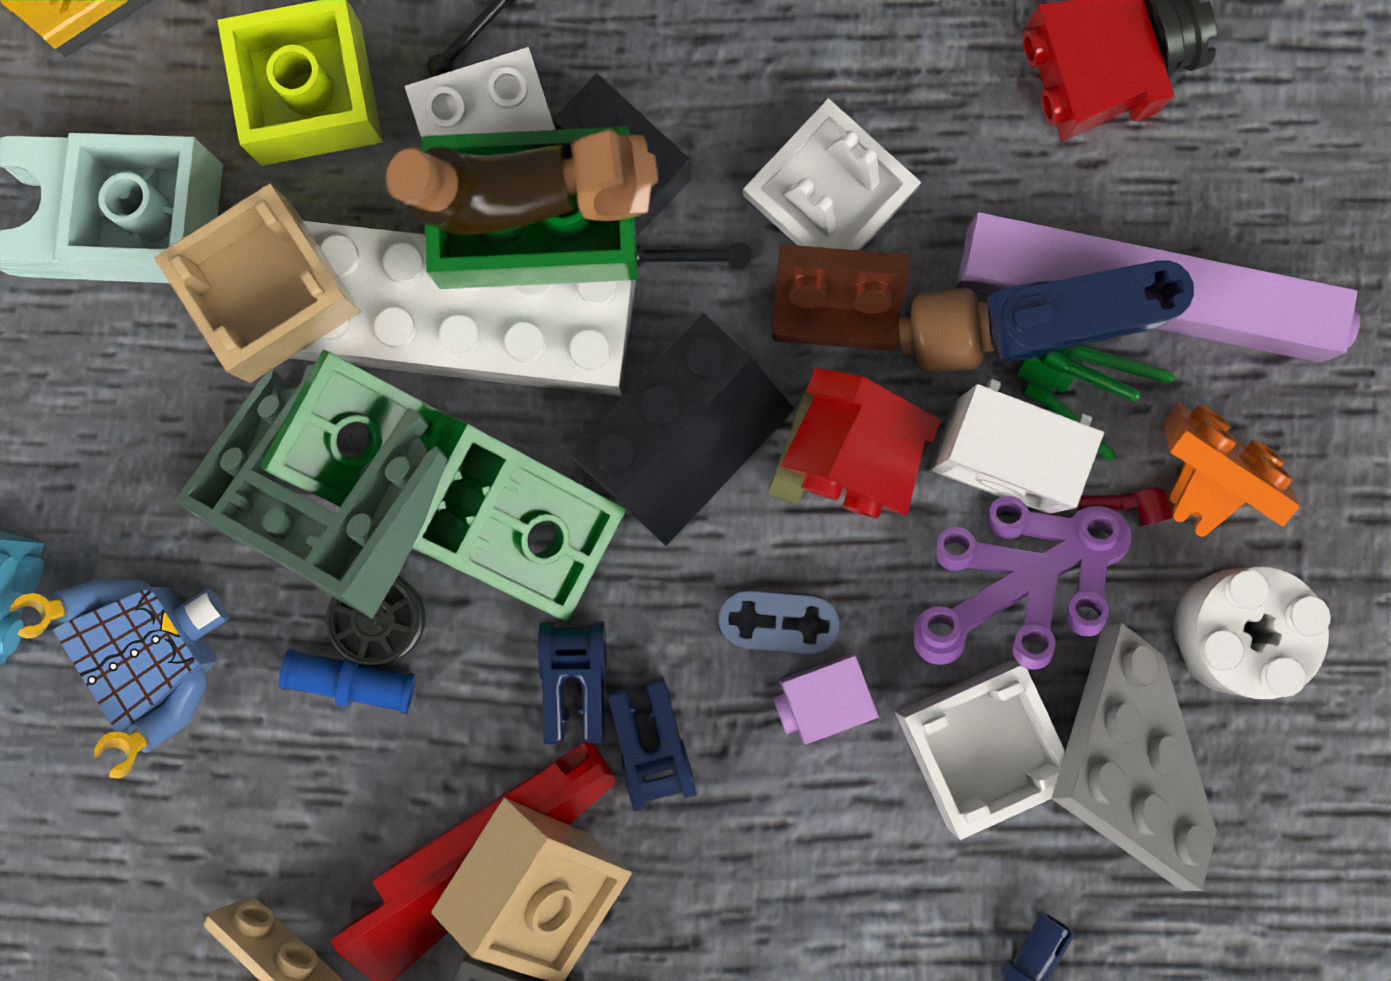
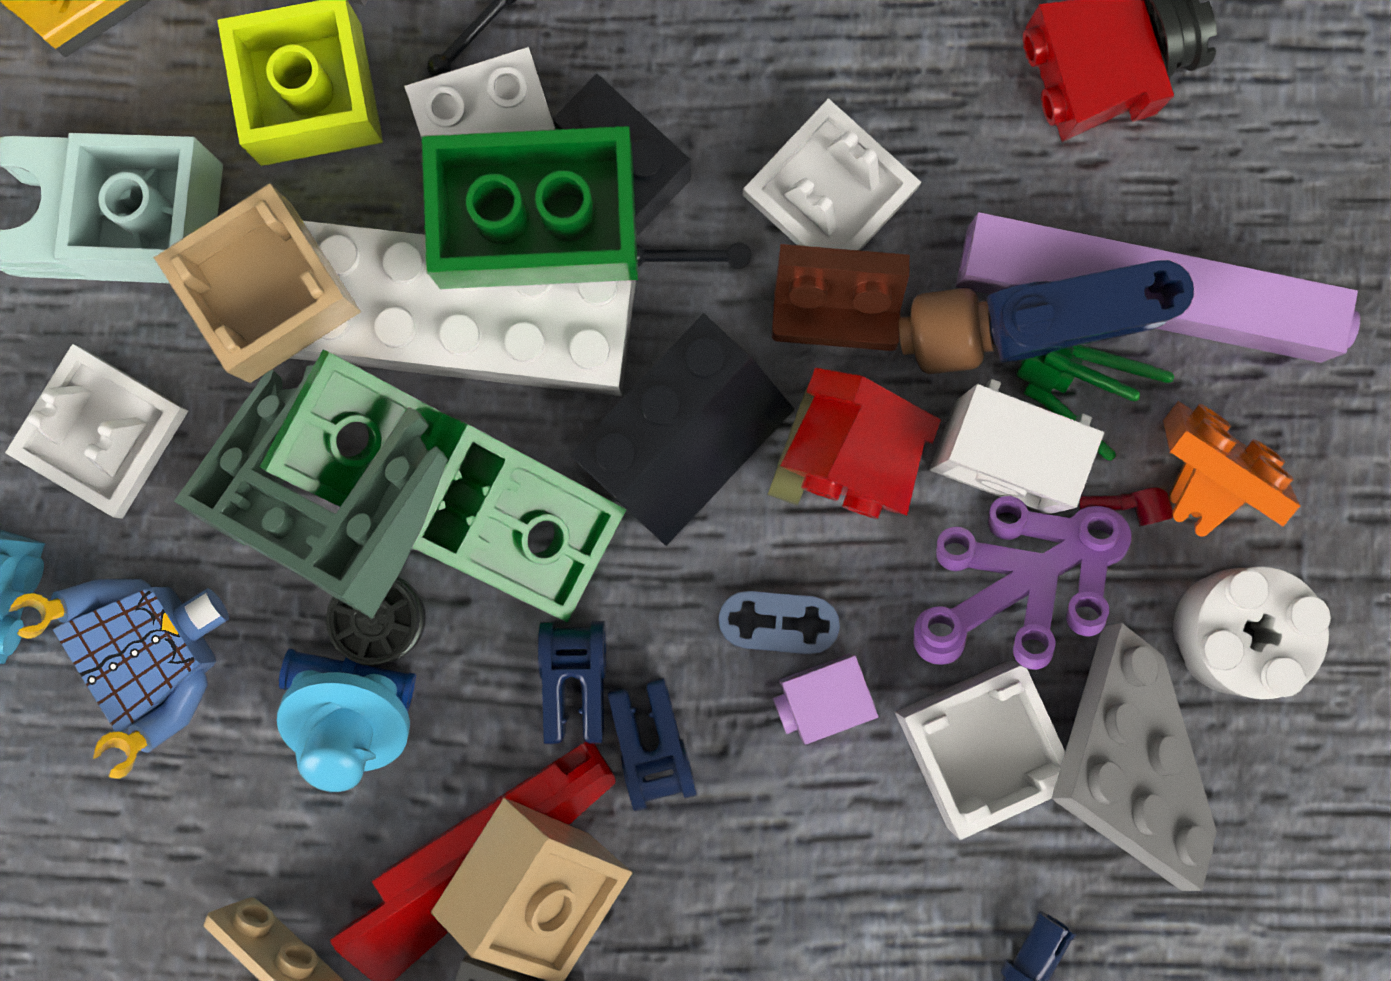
(96, 431): none -> white plate
(342, 726): none -> medium azure plate
(521, 188): piece -> none

